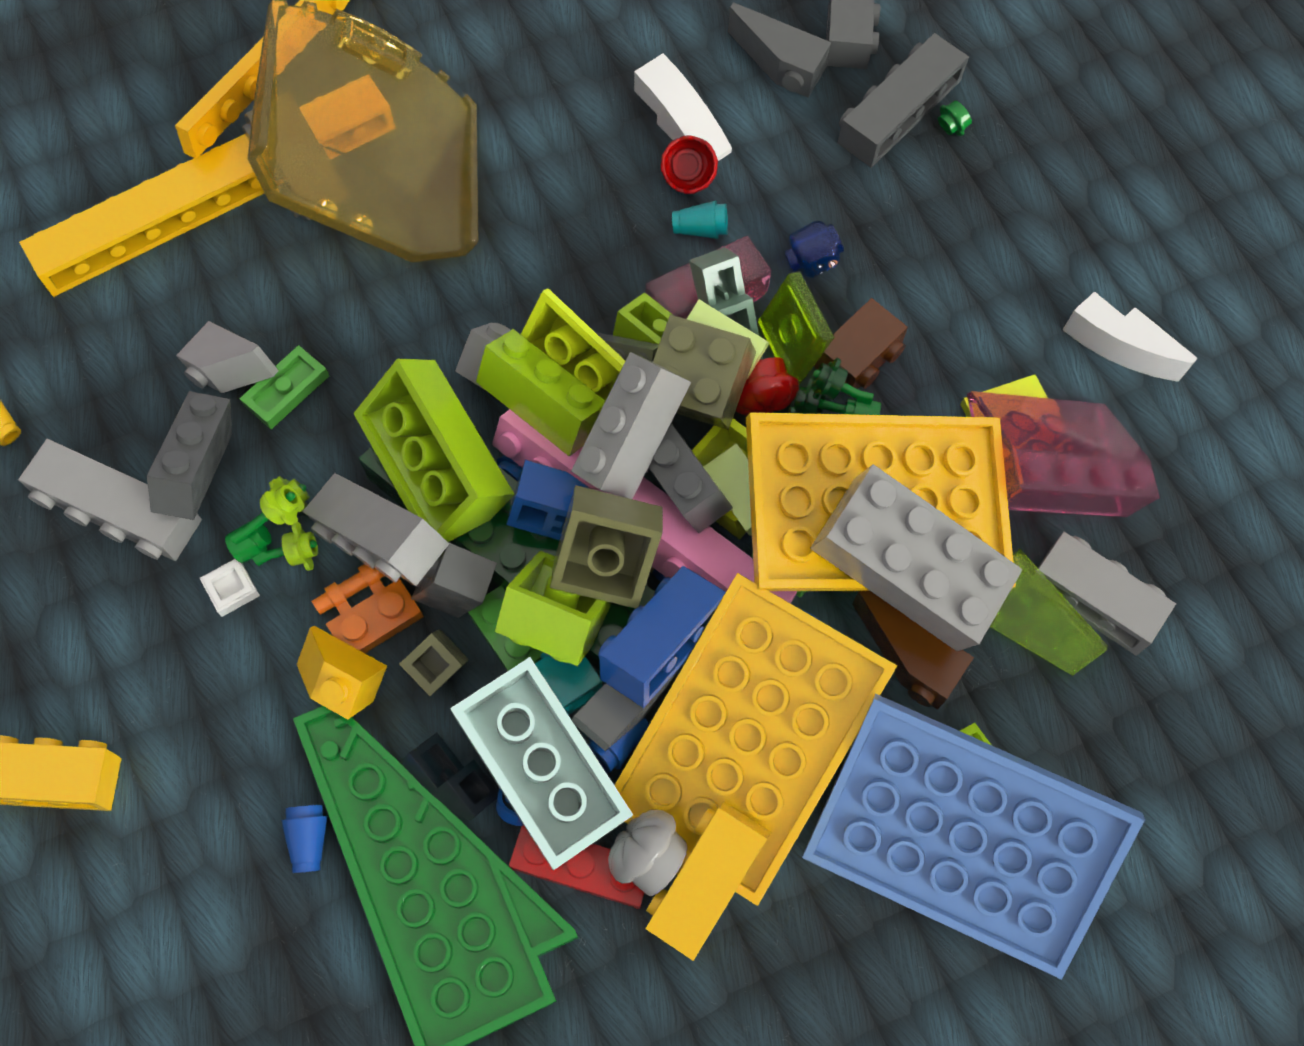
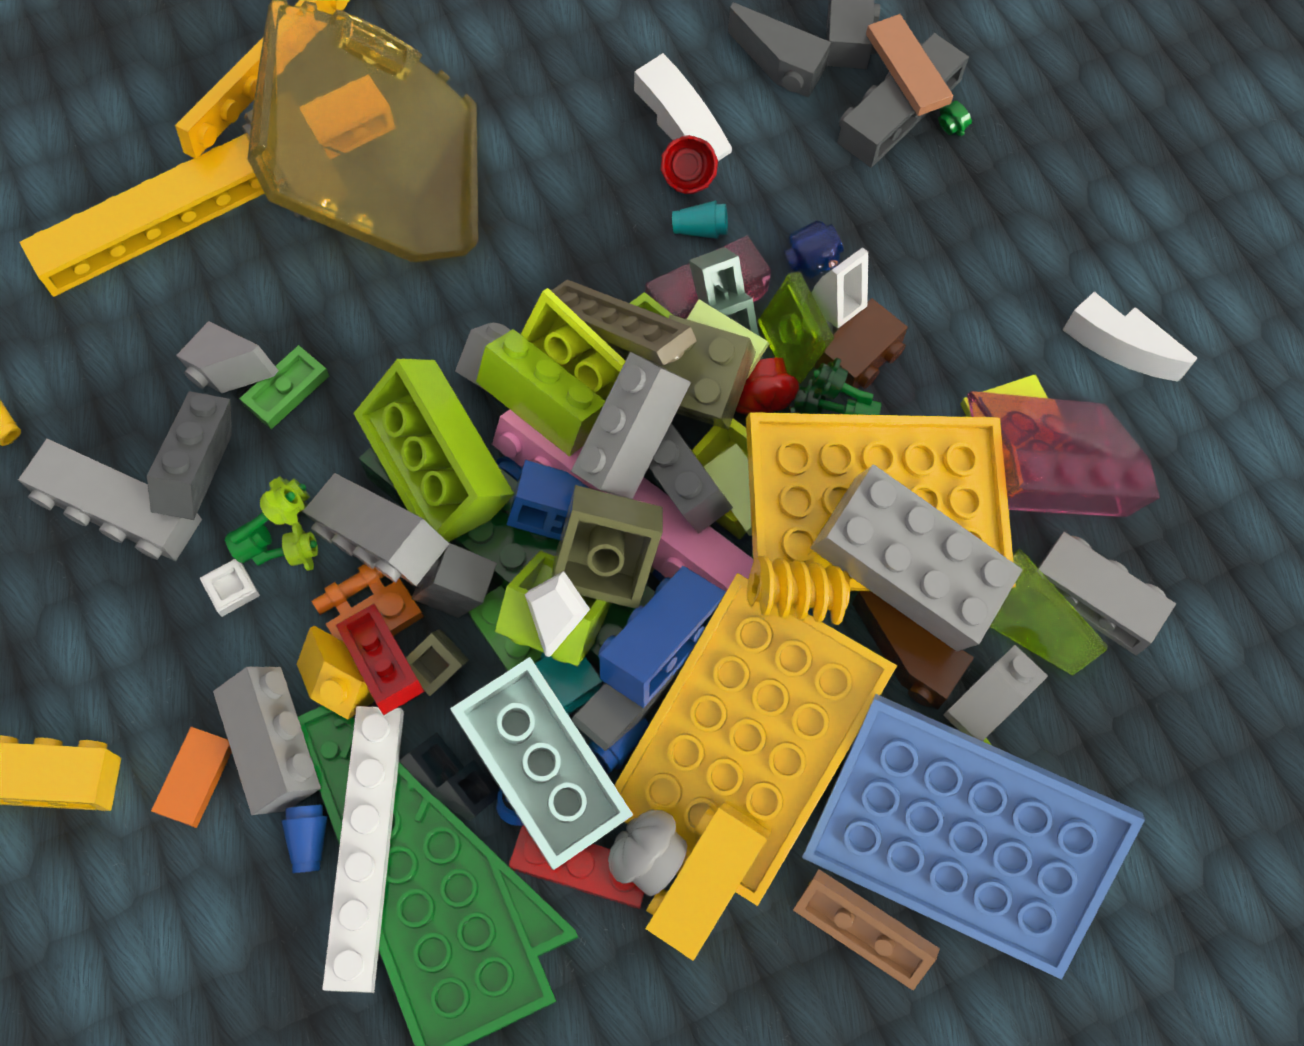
(193, 777): none -> orange tile
(266, 740): none -> light grey brick
(363, 852): none -> white plate
(379, 659): none -> red plate
(555, 610): none -> white piece
(626, 324): none -> dark tan plate
(799, 587): none -> yellow piece
(843, 290): none -> white slope
(866, 930): none -> medium nougat plate
(909, 64): none -> nougat tile
(996, 694): none -> light grey slope

